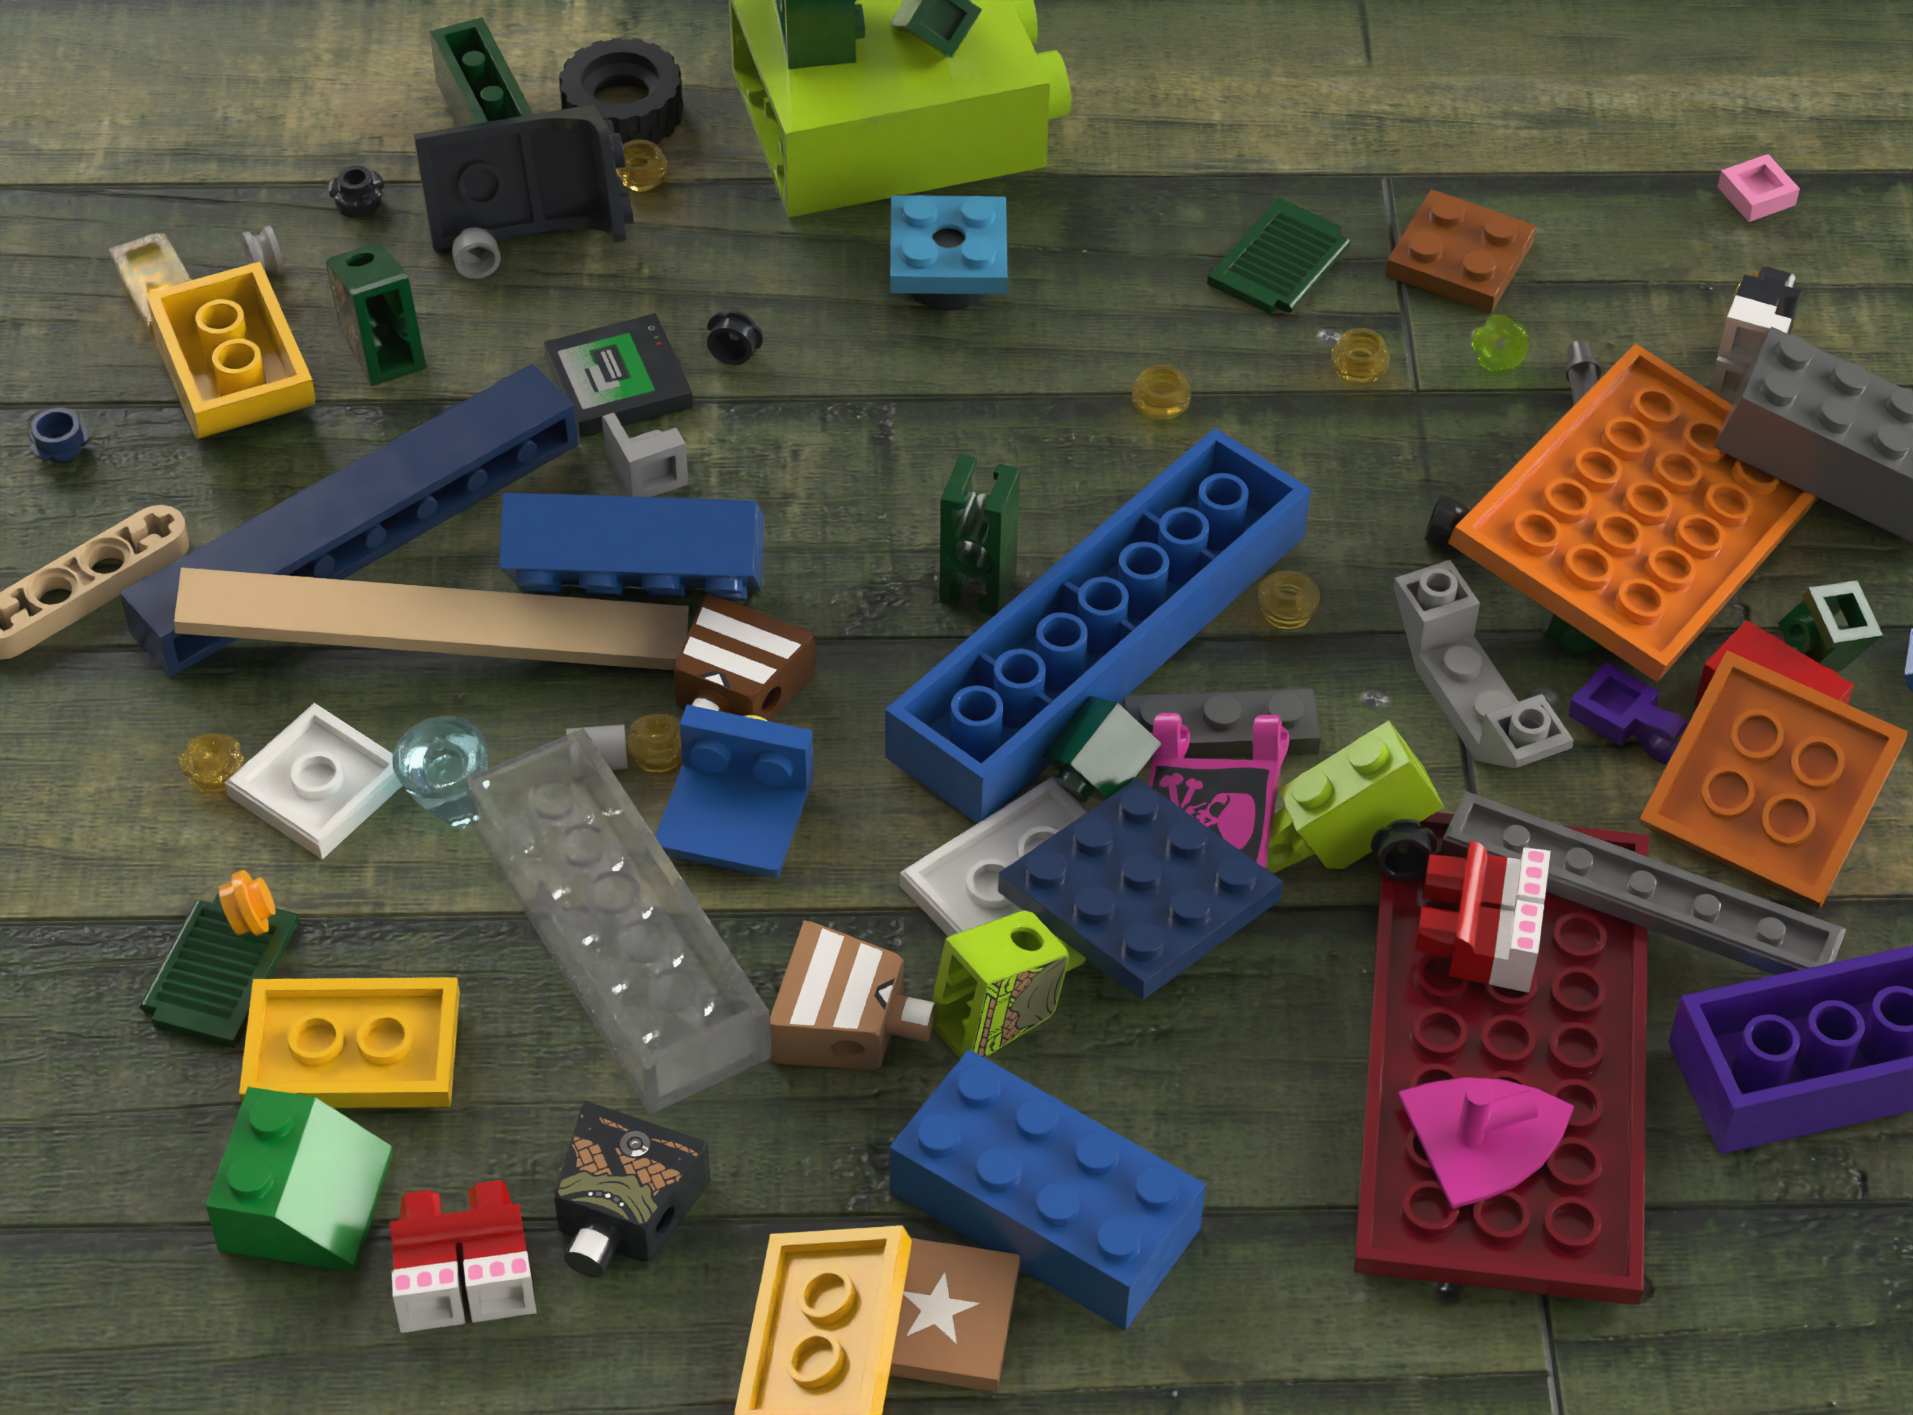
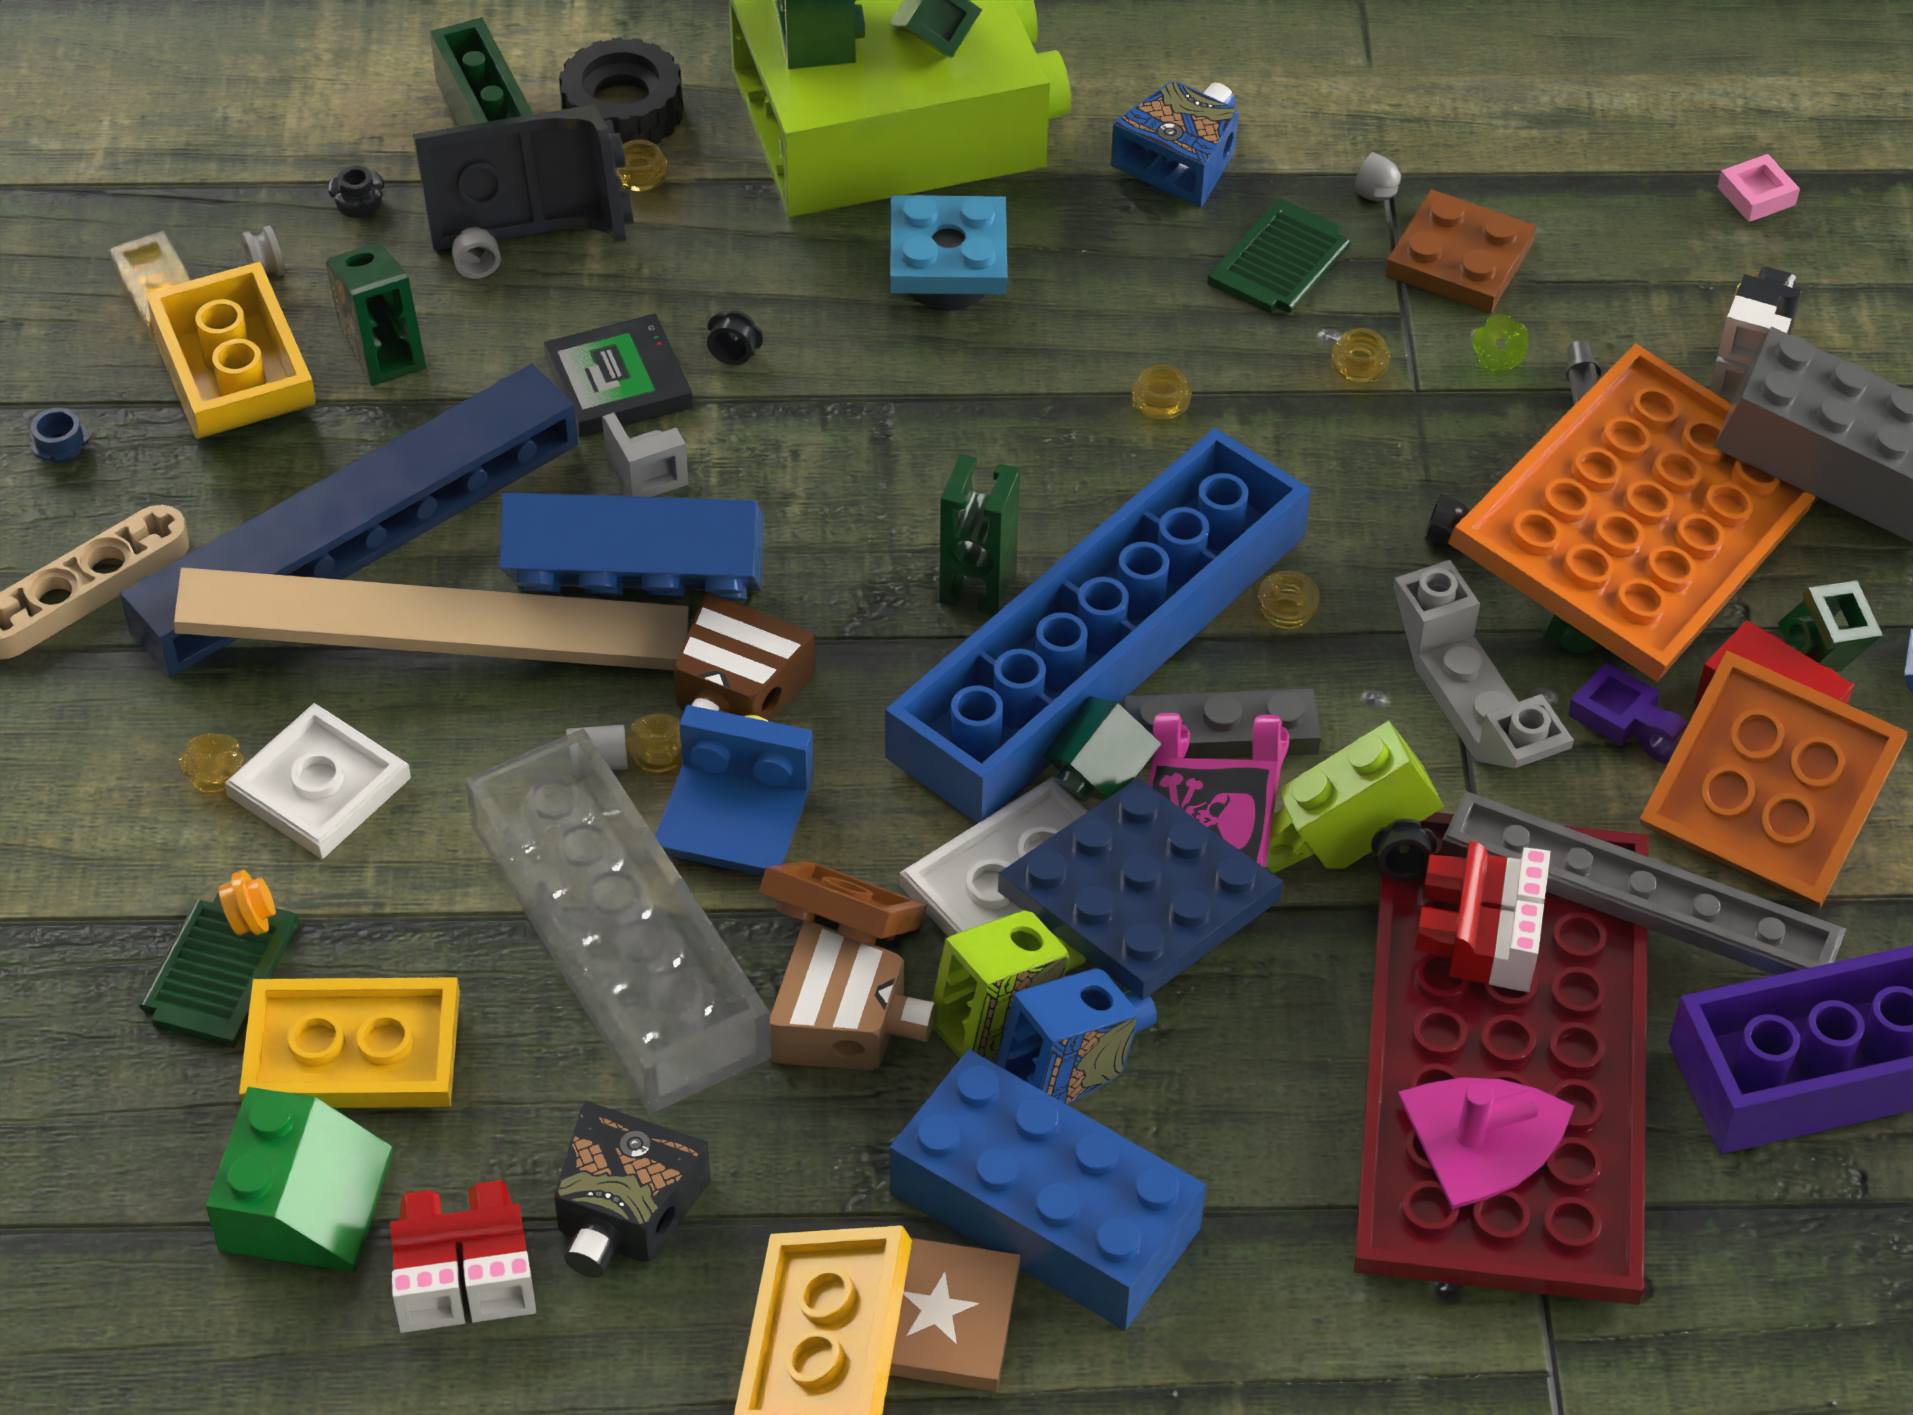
(435, 761): clear light blue piece -> none
(857, 905): none -> dark orange plate
(1072, 1033): none -> blue torso
(1178, 139): none -> torso
(1377, 178): none -> light grey hinge

